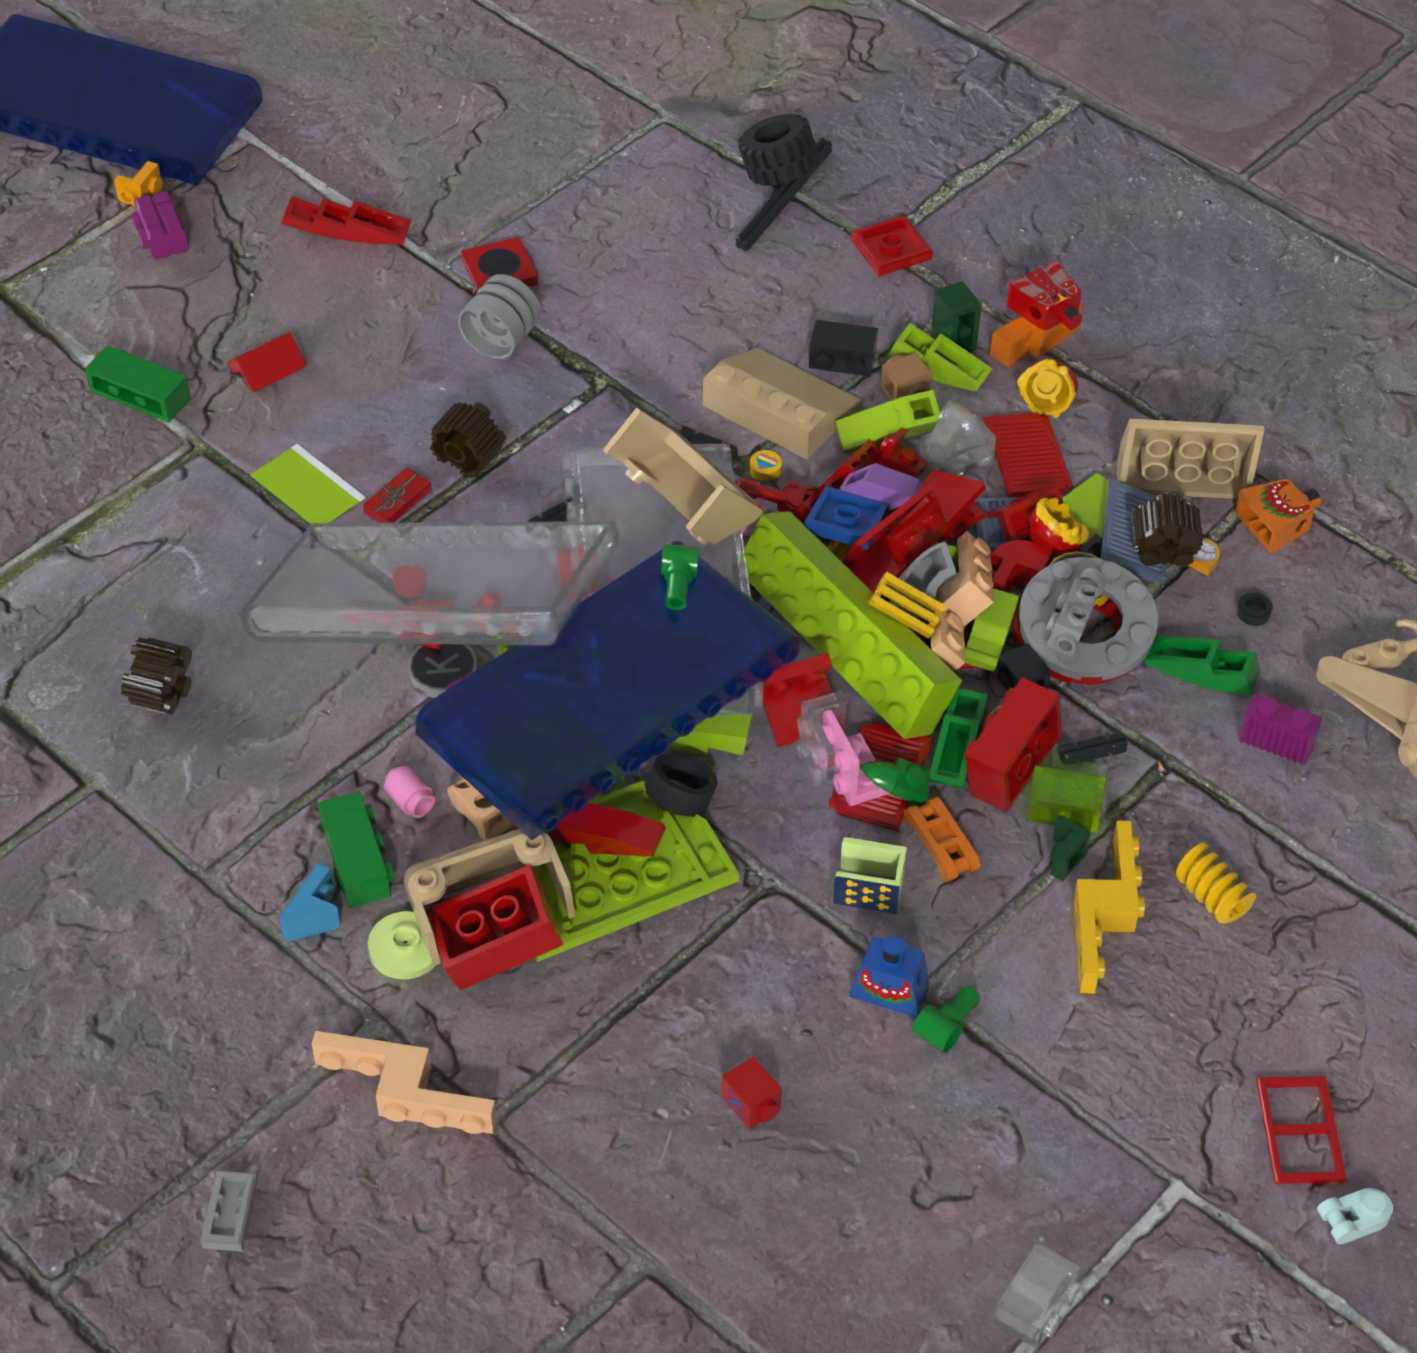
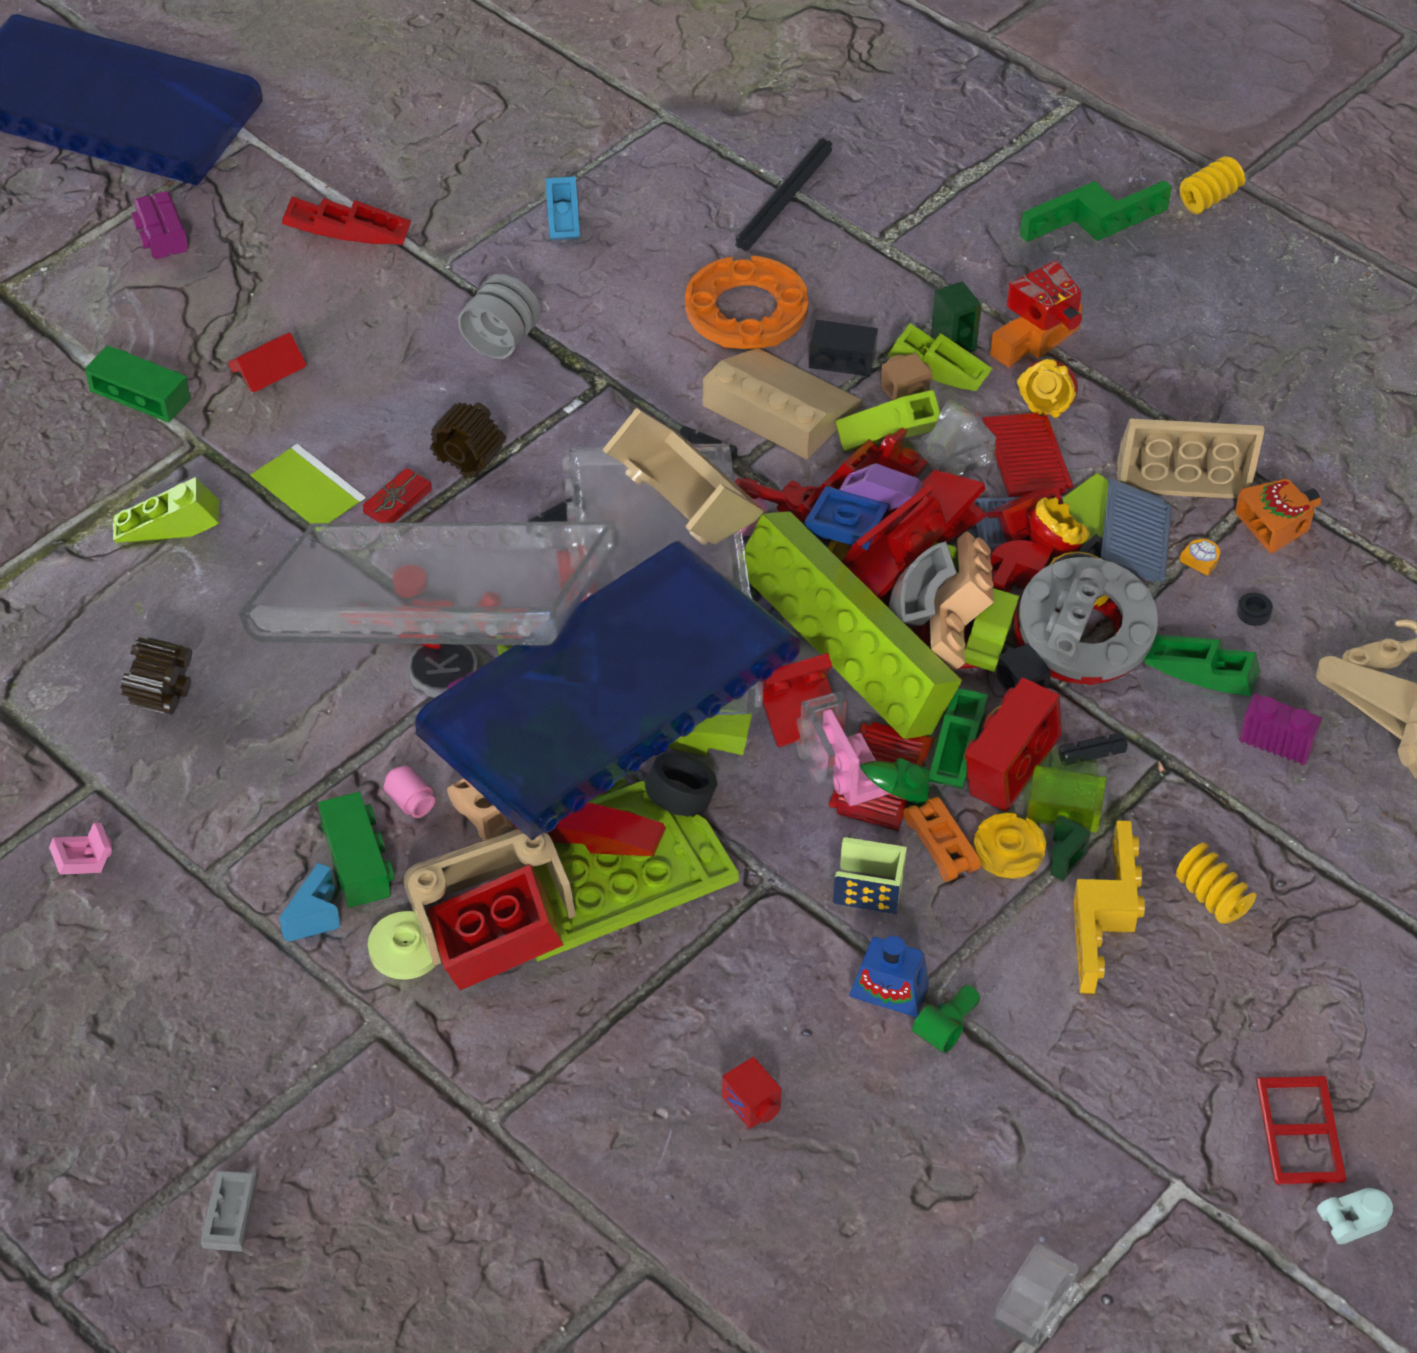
(82, 853): none -> bright pink bracket
(143, 184): light orange bracket -> none
(172, 514): none -> lime slope
(404, 1082): light nougat bracket -> none
(499, 258): red tile -> none
(562, 208): none -> dark azure slope
(679, 569): green pin -> none
(761, 272): none -> orange plate
(765, 465): yellow tile -> none
(778, 149): black tyre -> none
(891, 245): red tile -> none
(913, 594): yellow tile -> none
(1009, 845): none -> yellow tile
(1095, 211): none -> green bracket
(1167, 531): dark brown brick -> none
(1211, 184): none -> yellow piece

